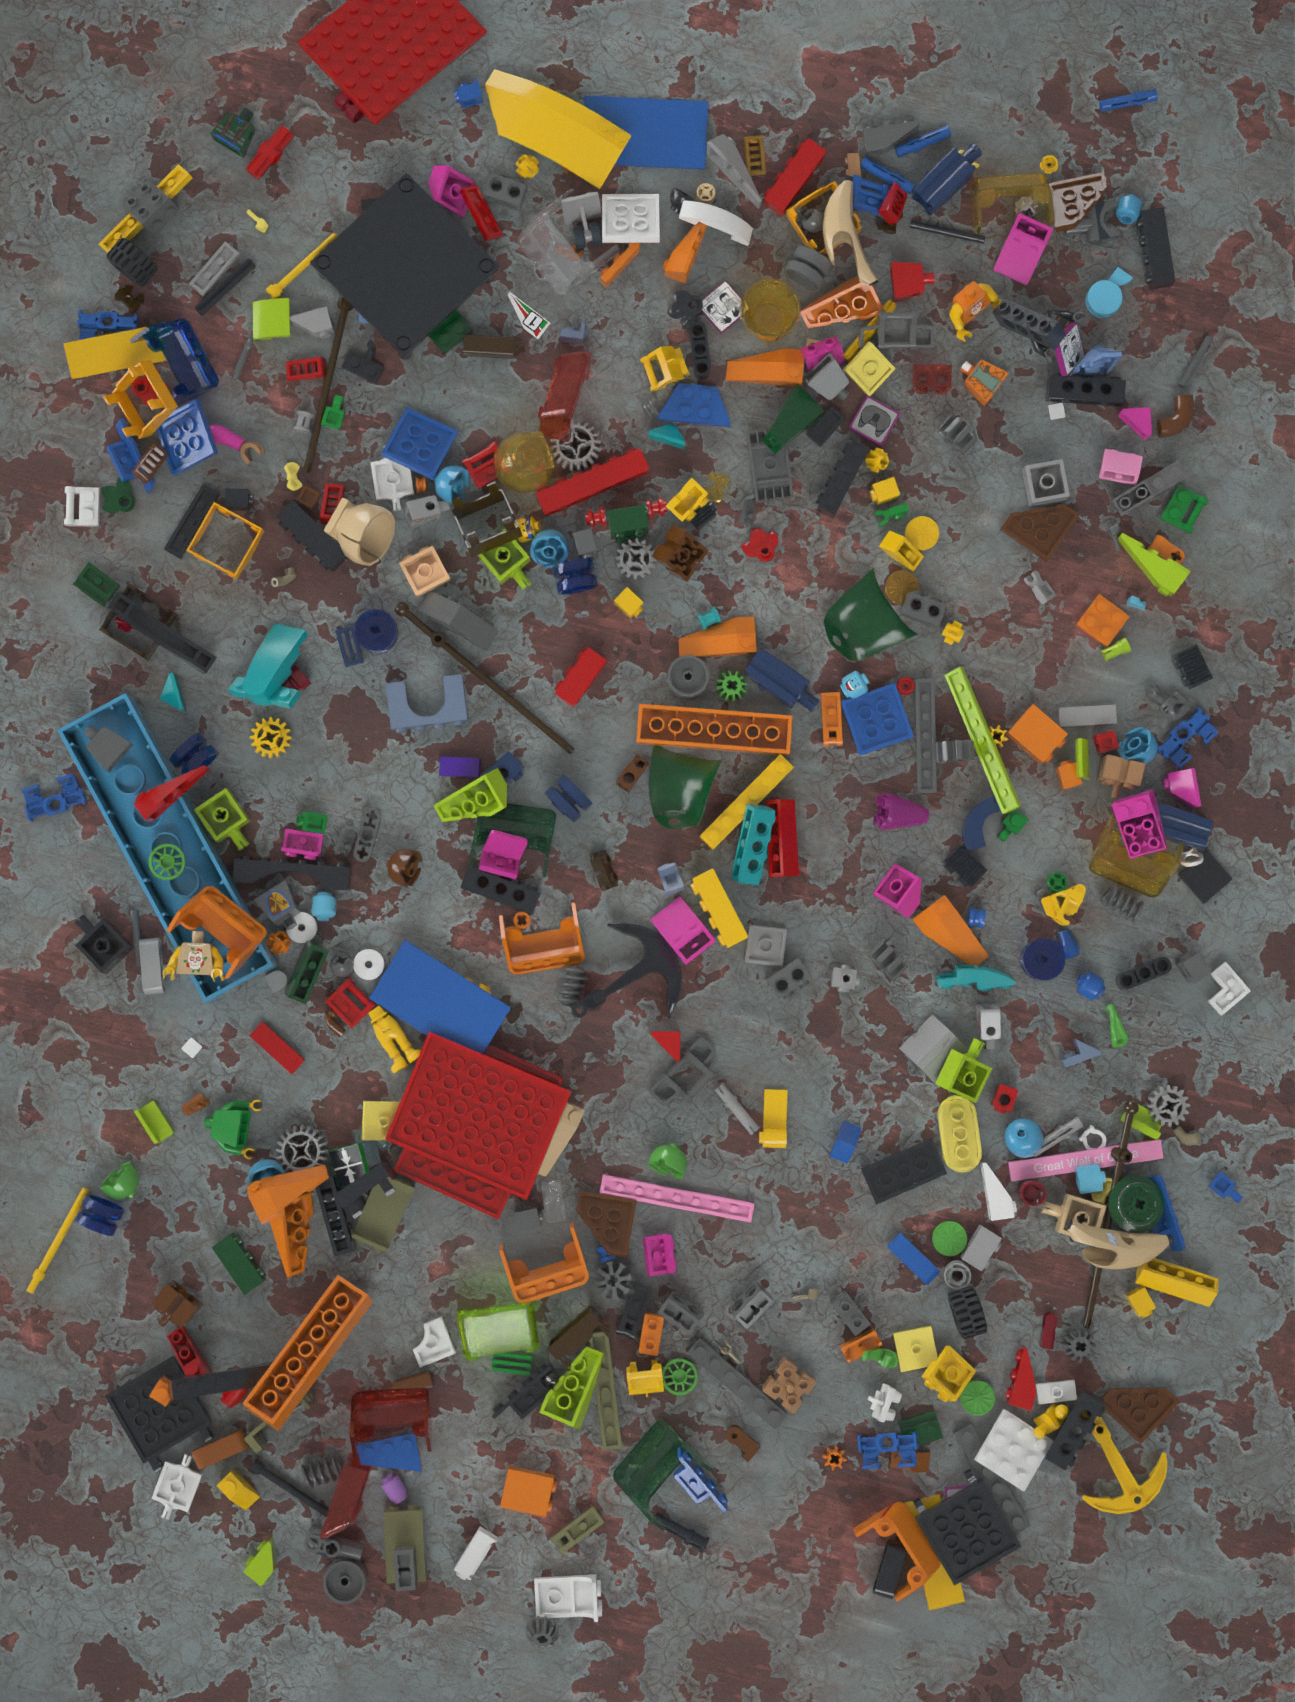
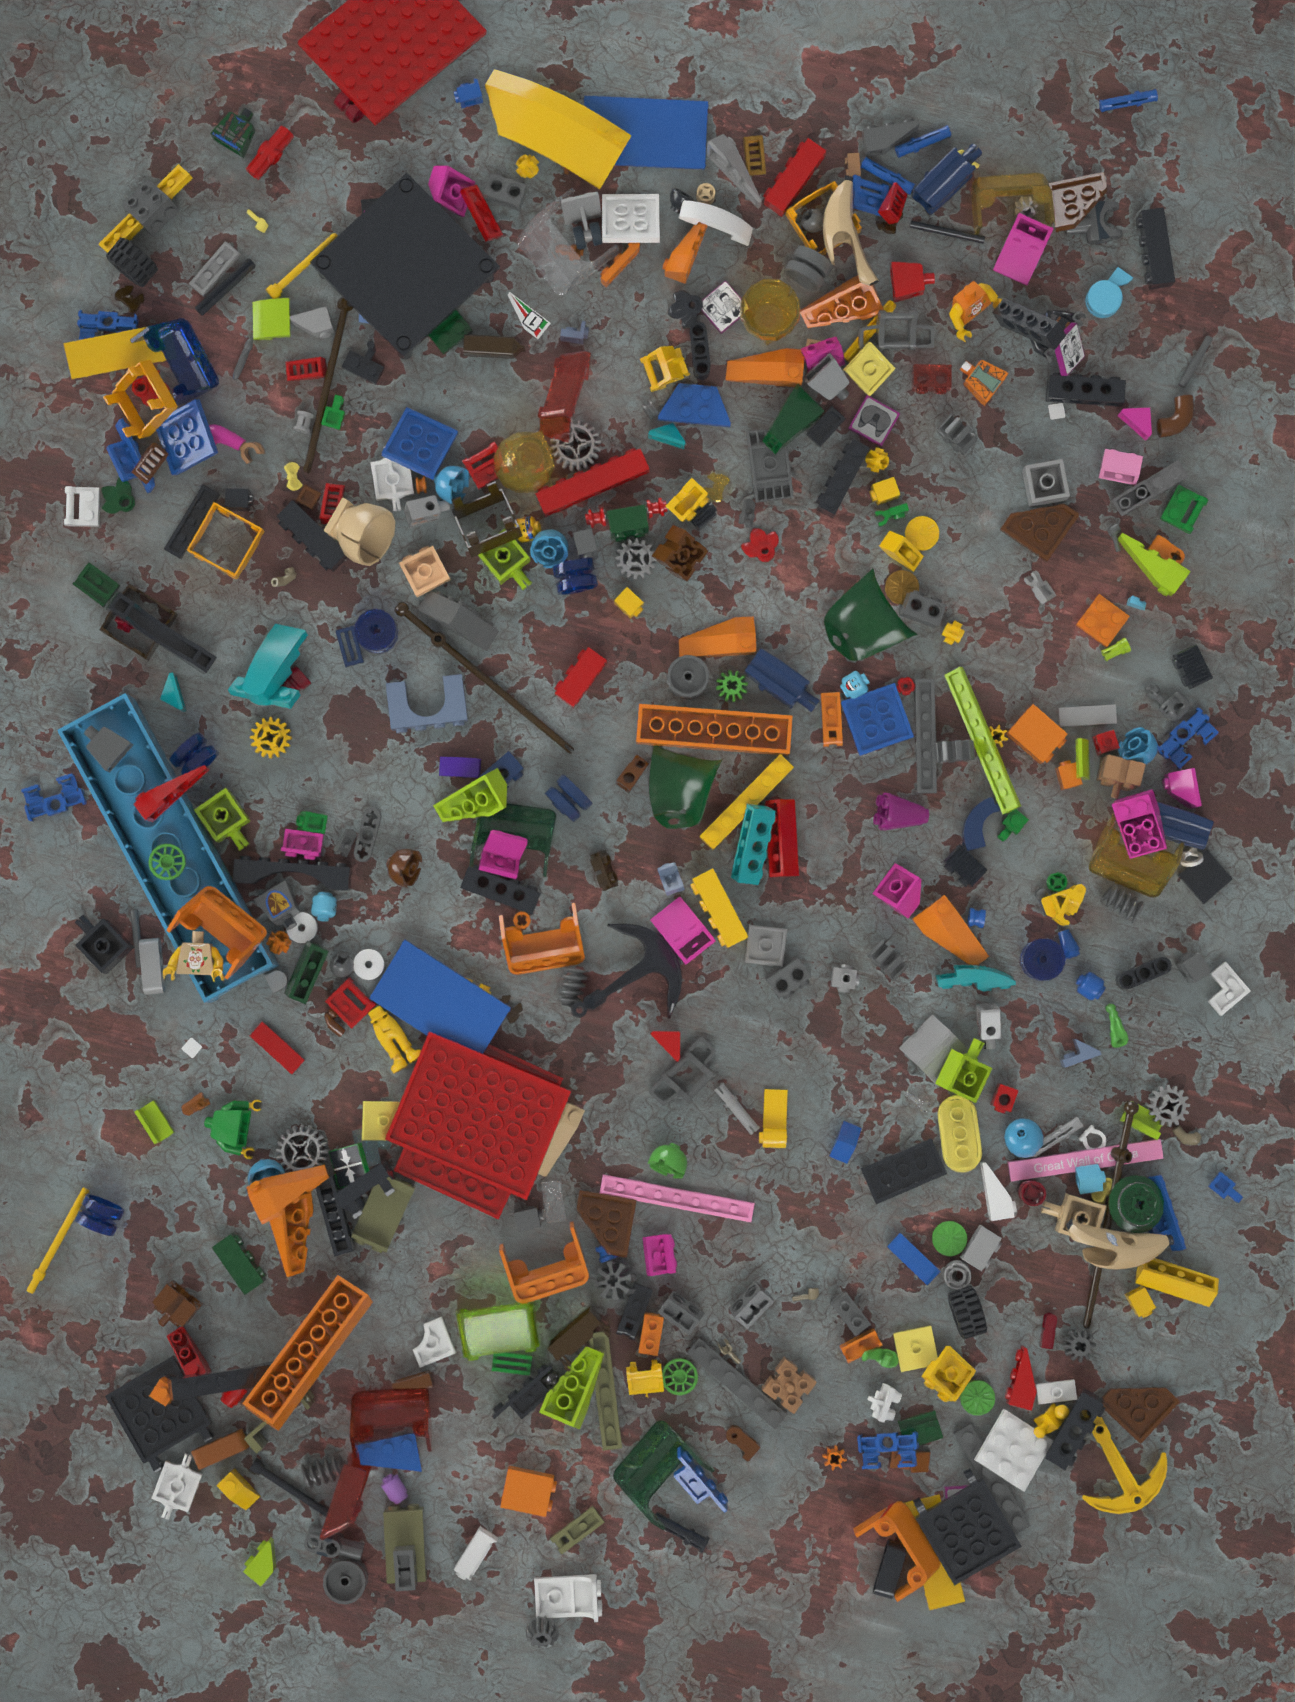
(121, 1183): bright green cylinder -> none
(709, 618): teal bush -> none
(1049, 169): yellow plate -> none
(1097, 361): medium blue wedge -> none
(1128, 209): dark azure head -> none

